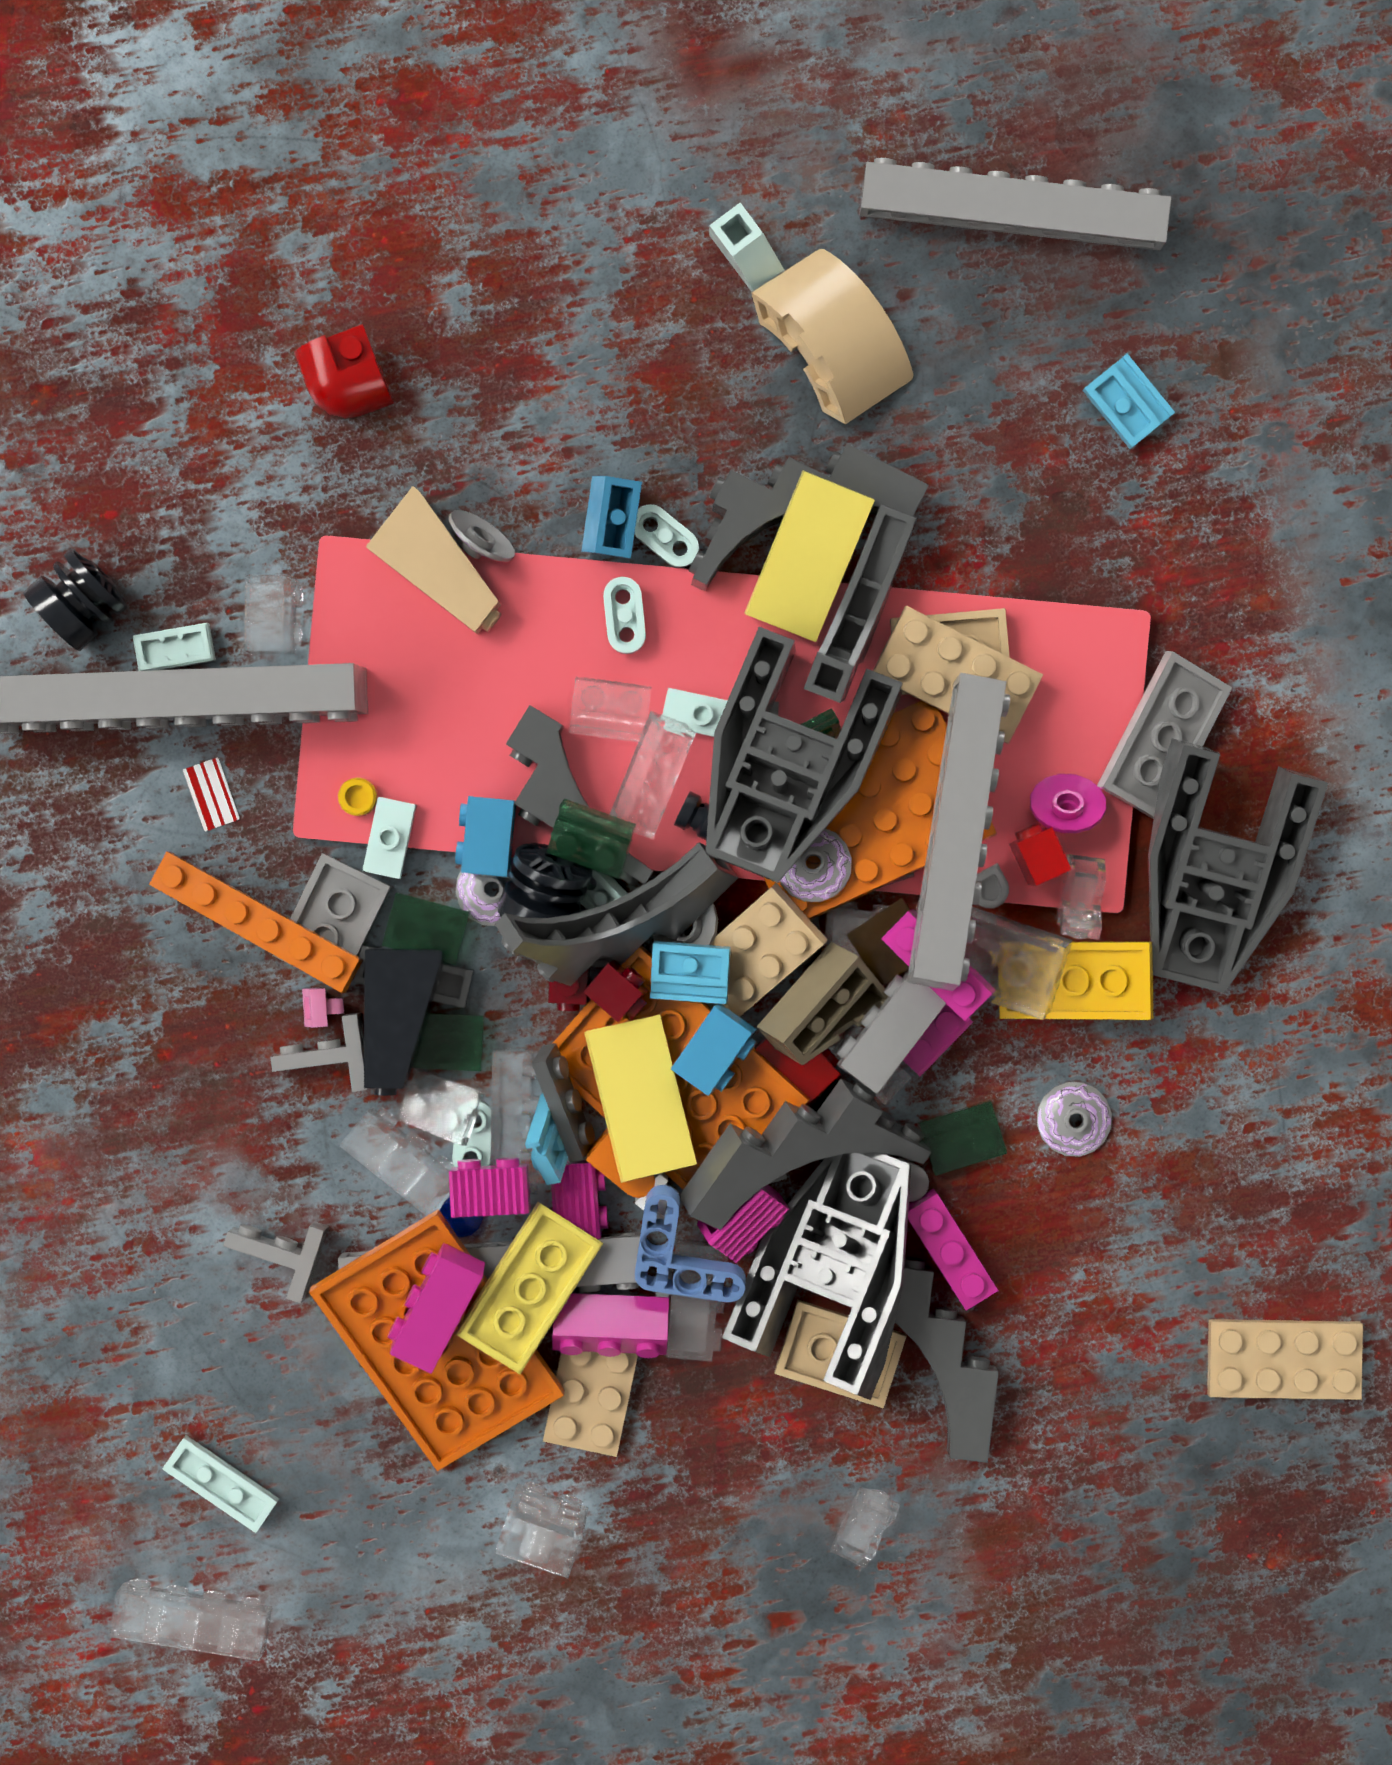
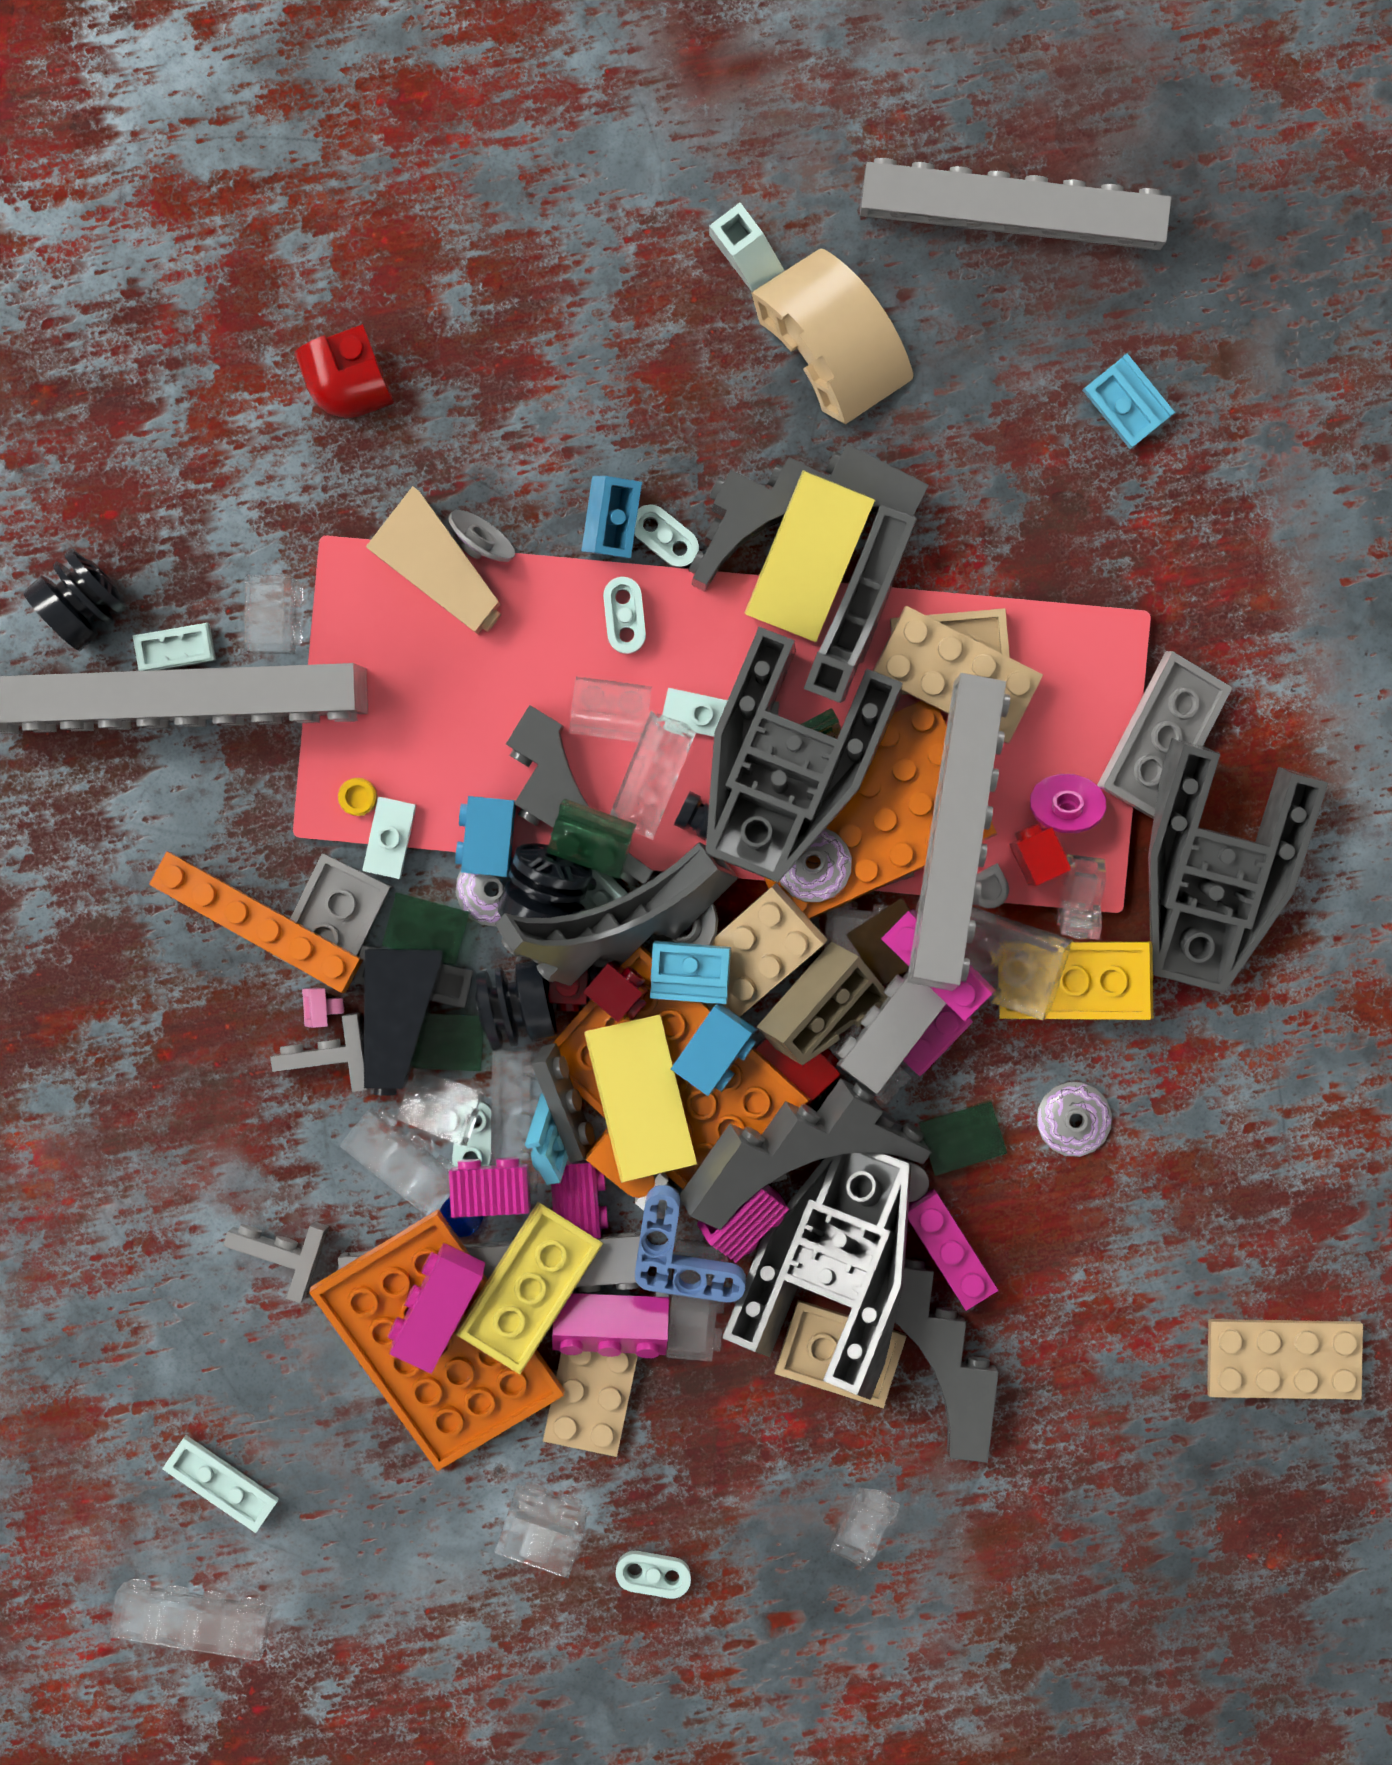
(211, 794): sticker -> none
(515, 1005): none -> black wheel
(652, 1577): none -> light aqua plate

